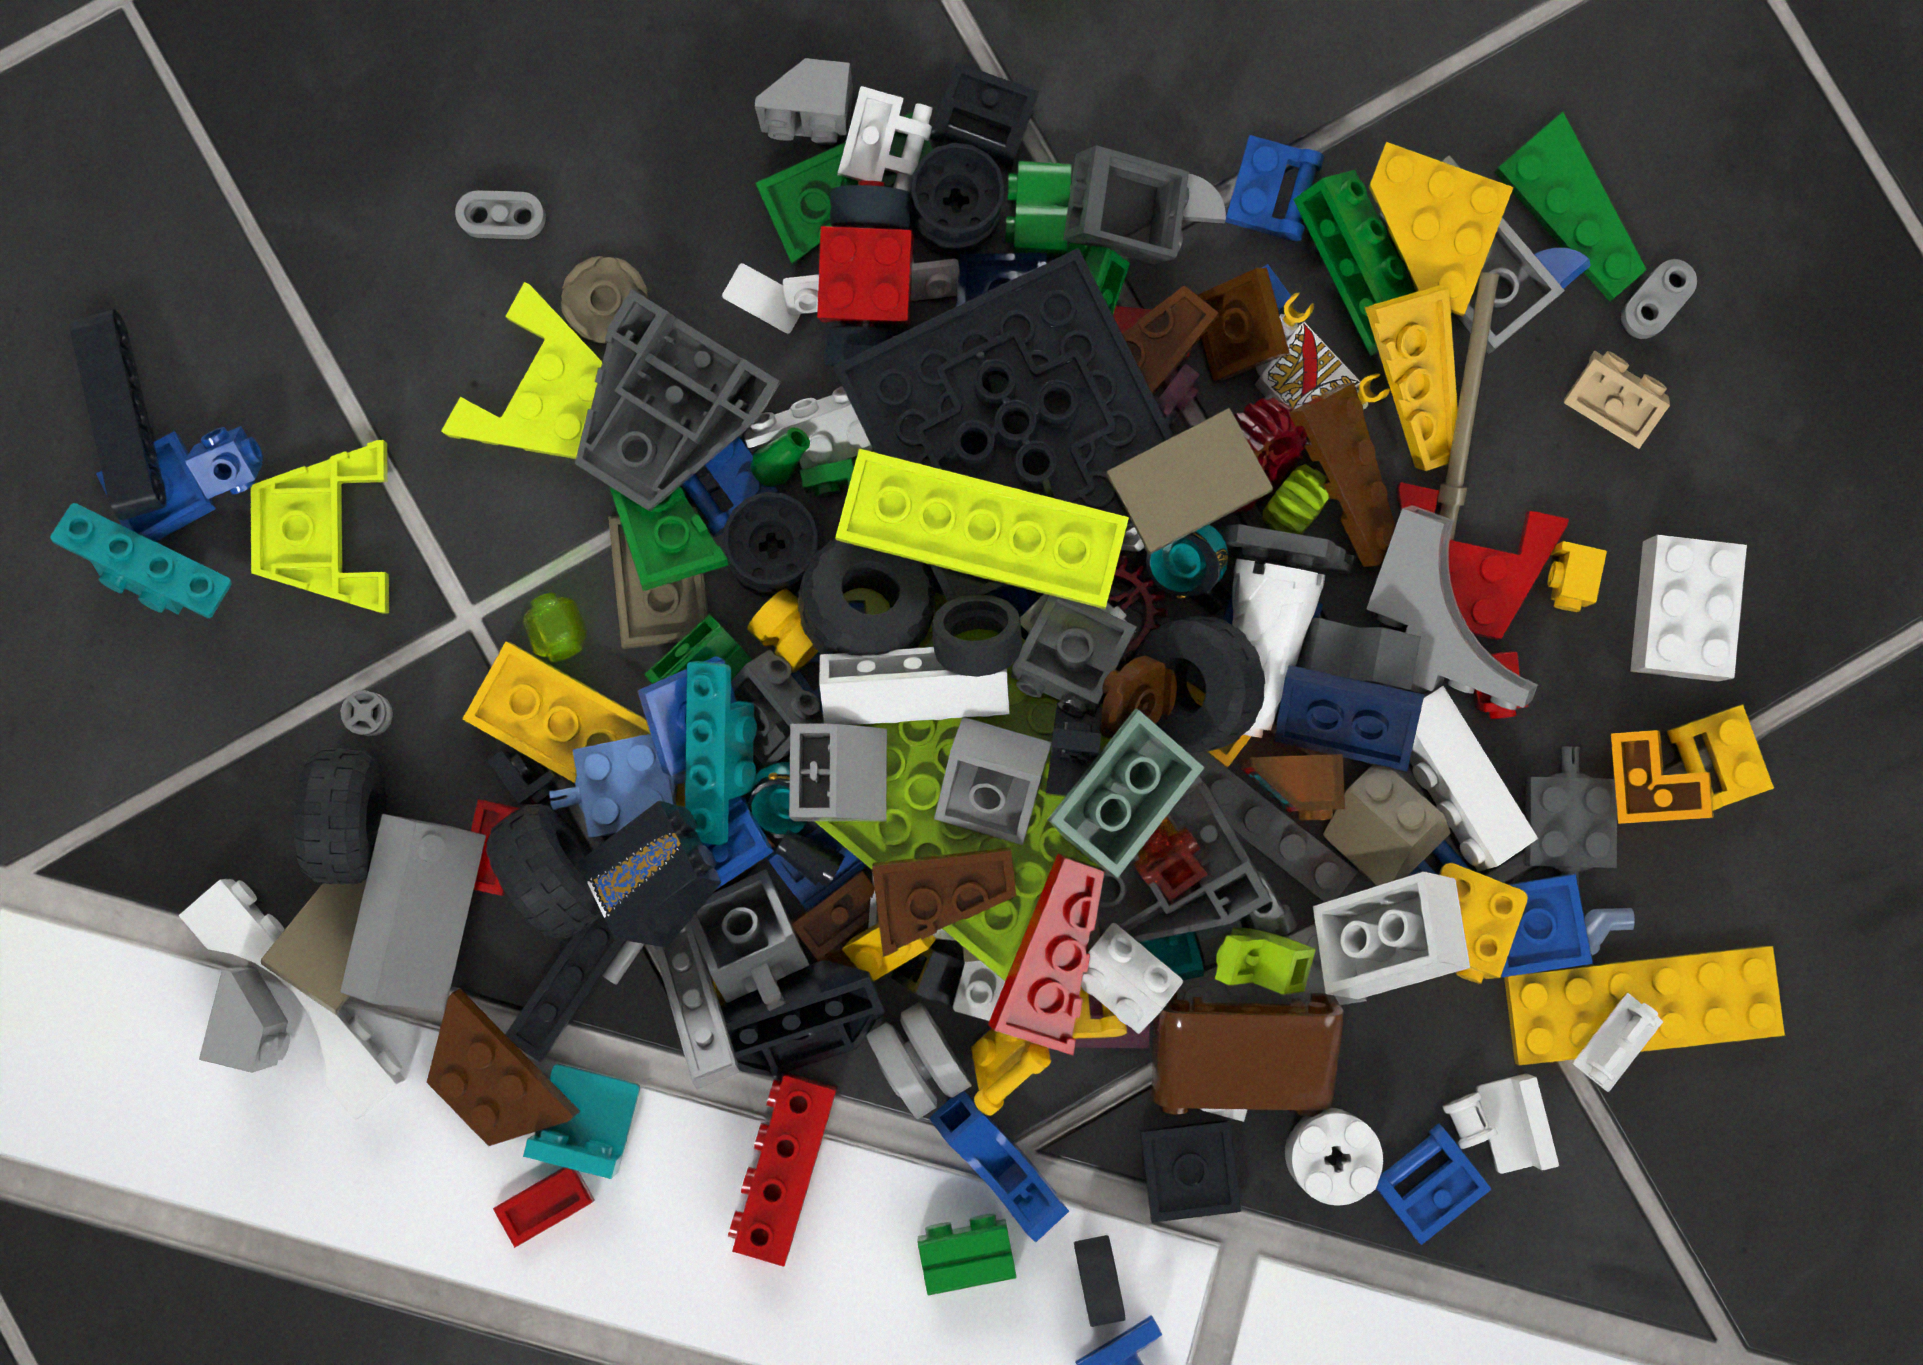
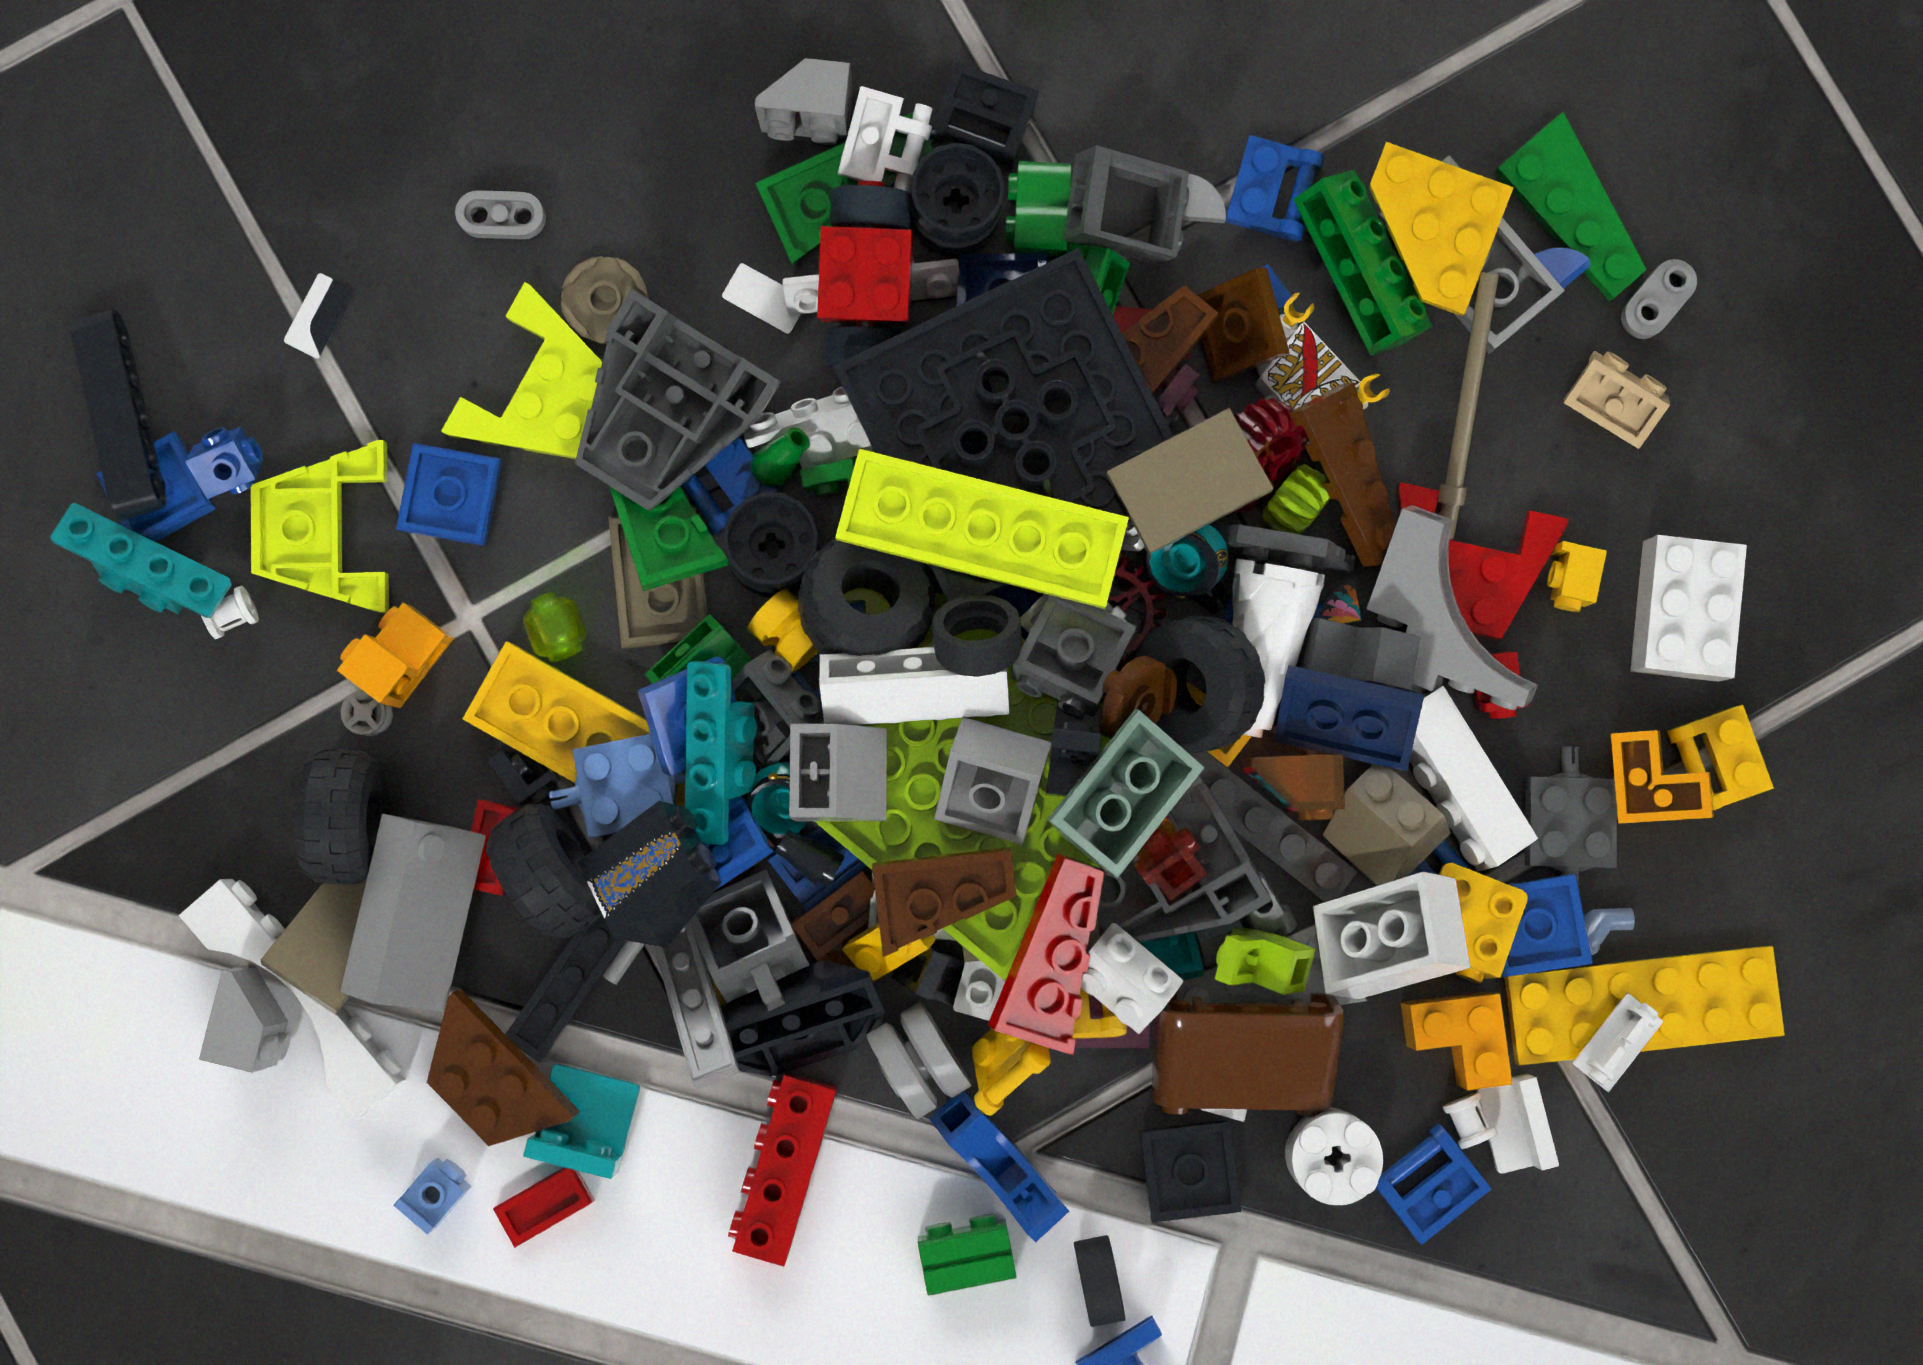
(232, 612): none -> white bush
(318, 315): none -> sticker
(398, 656): none -> light orange brick
(420, 1208): none -> medium blue brick
(449, 494): none -> blue plate
(1343, 604): none -> tile
(1419, 365): yellow wing -> none
(1473, 1030): none -> light orange brick

